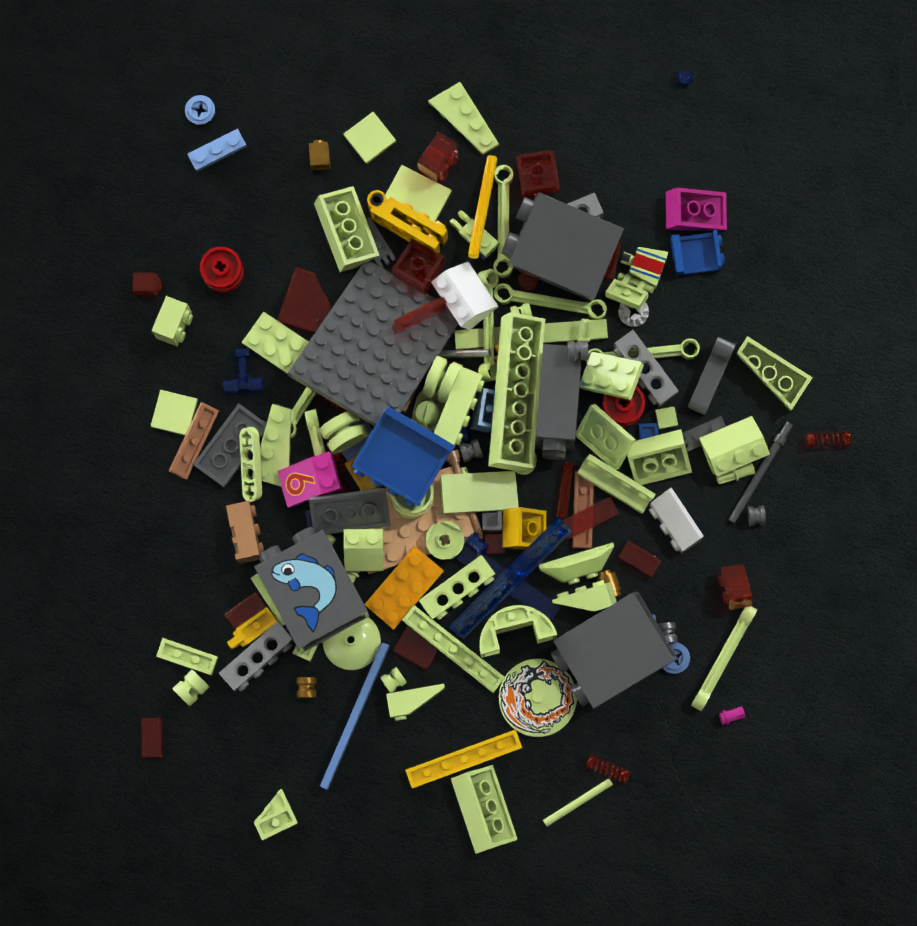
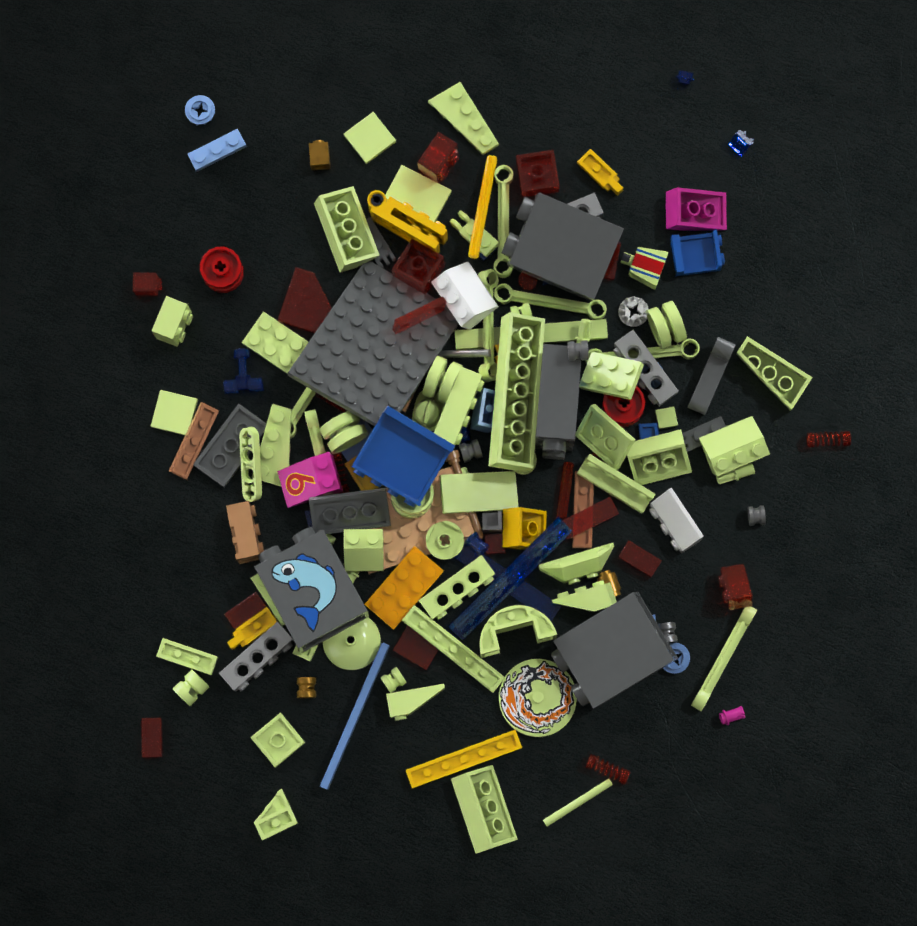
(277, 740): none -> yellowish green tile
(600, 172): none -> yellow hinge
(627, 294): yellowish green plate -> none
(666, 324): none -> yellowish green wheel
(740, 143): none -> clear blue tile
(779, 441): dark grey bar -> none

